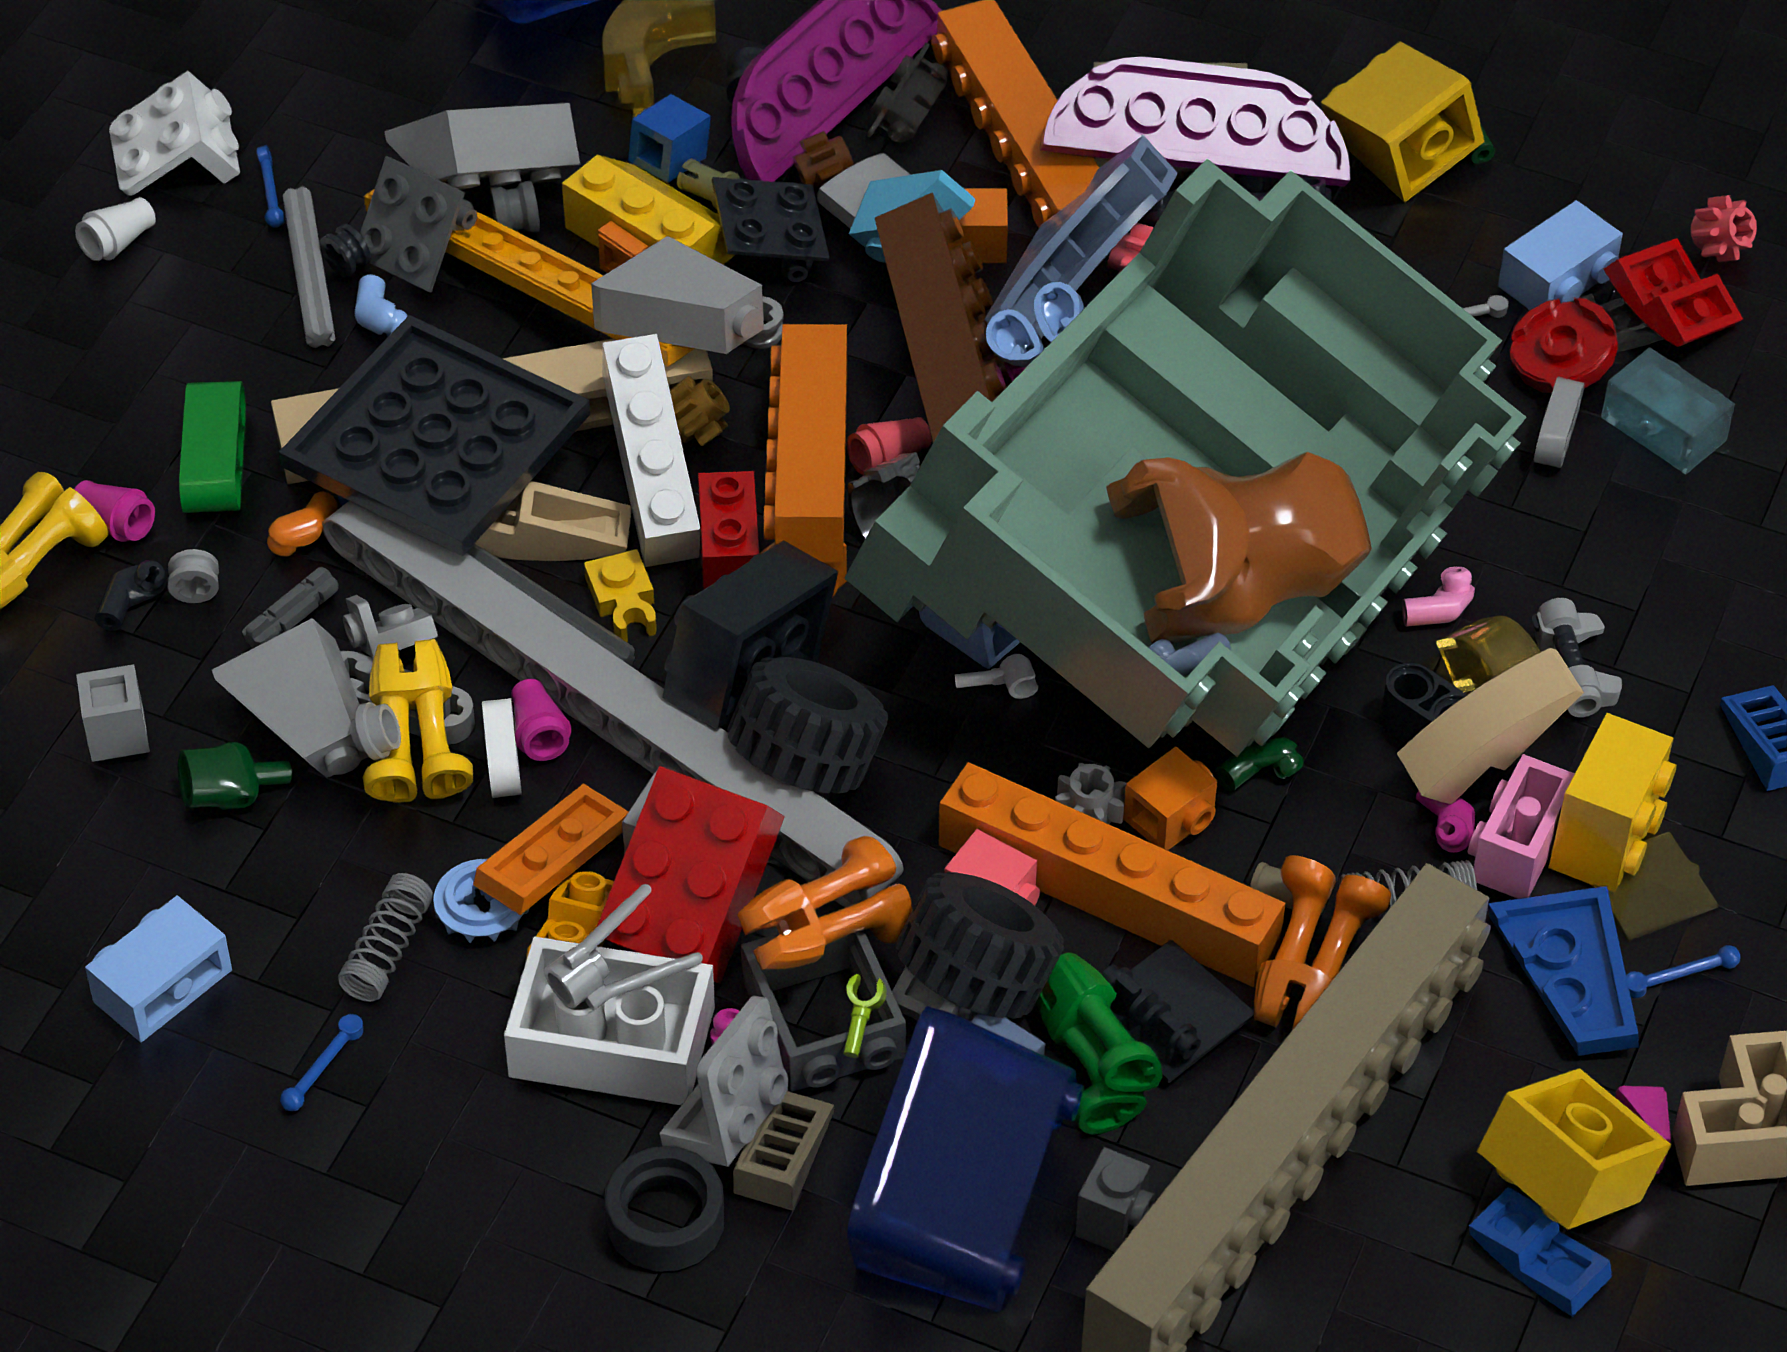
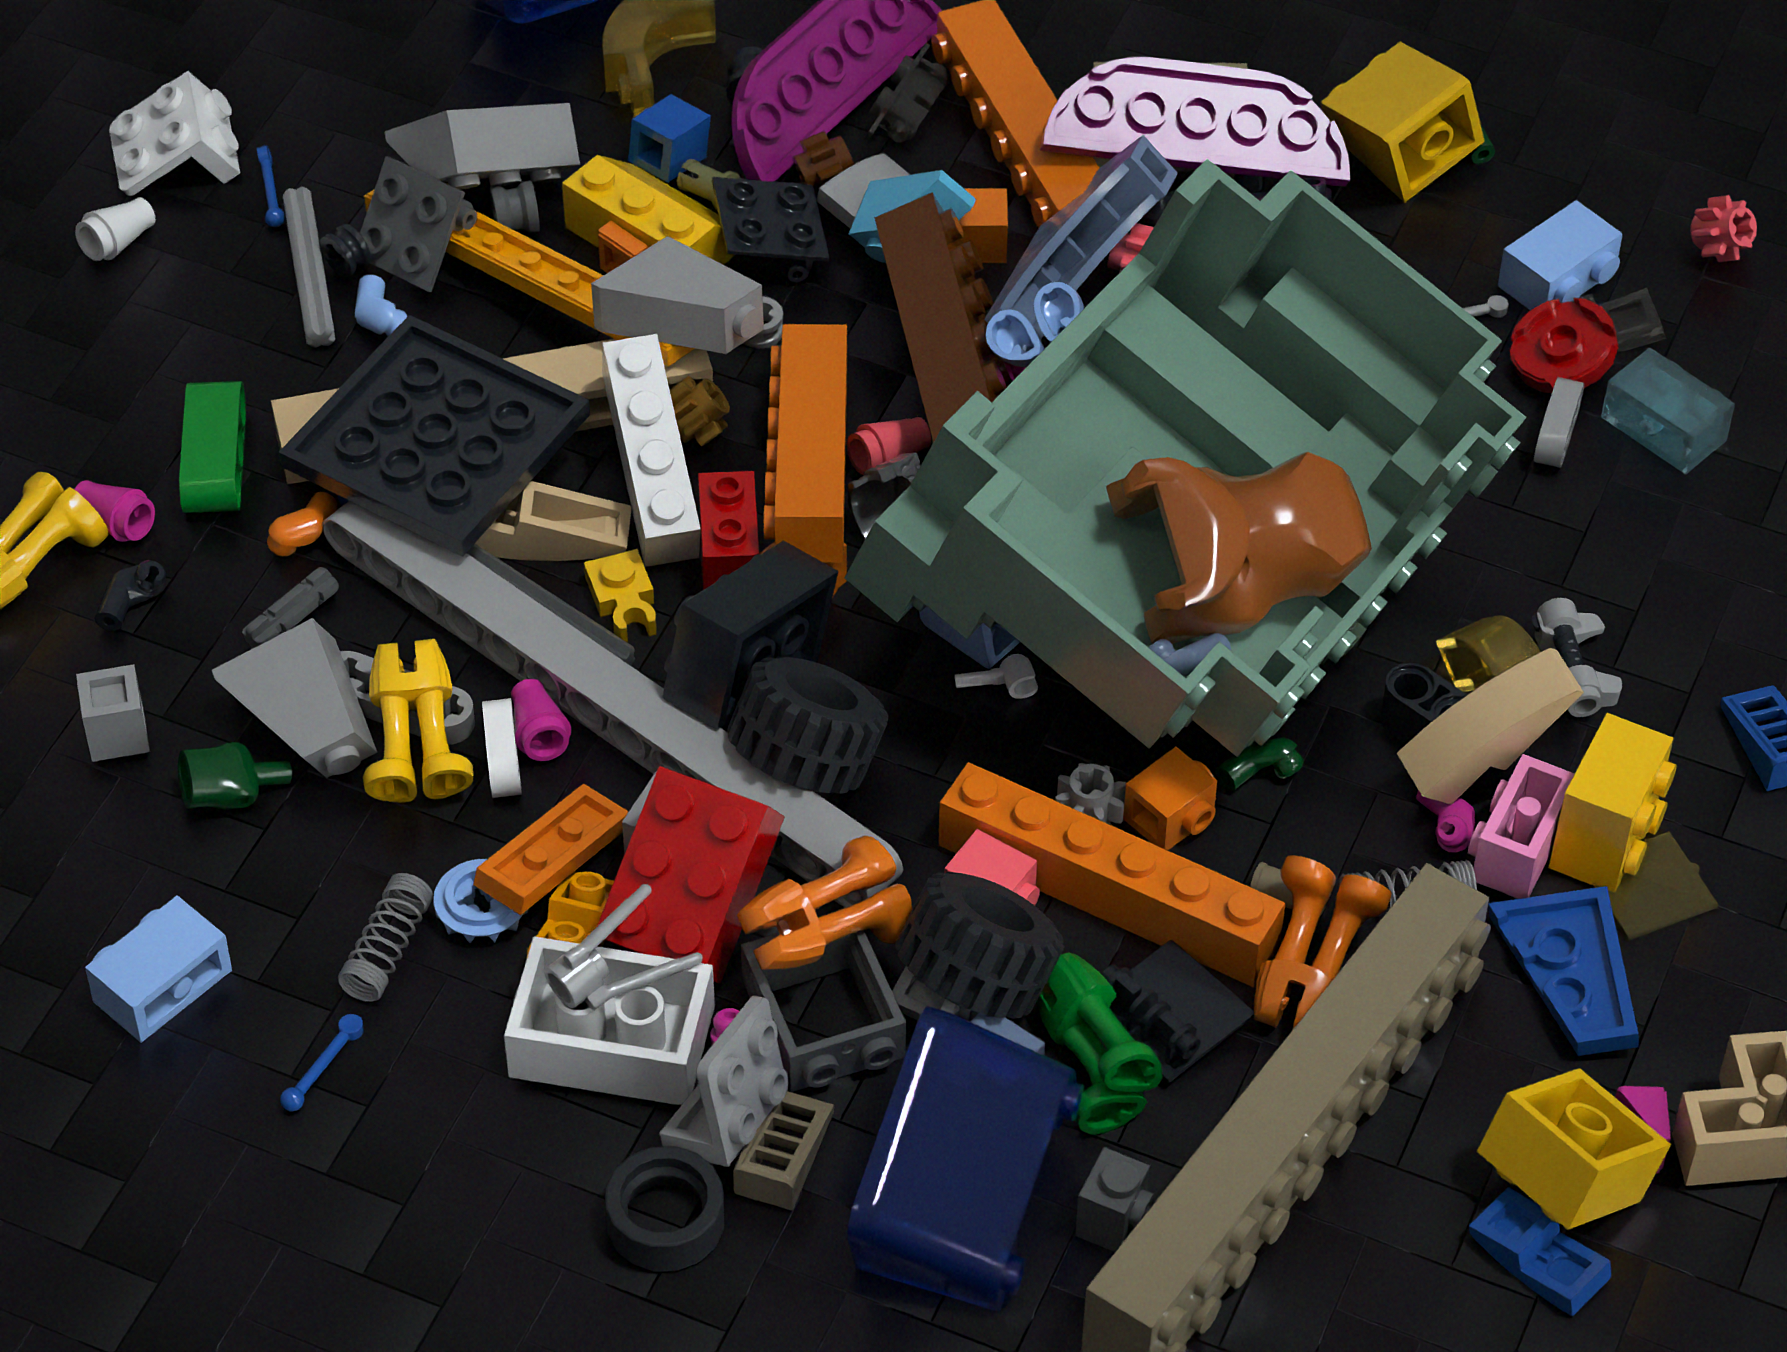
(193, 576): light grey bush -> none
(375, 730): light grey plate -> none
(396, 624): light grey bracket -> none
(861, 1014): lime hand -> none
(1445, 604): bright pink arm -> none
(1670, 294): red slope -> none
(1727, 957): blue hinge -> none

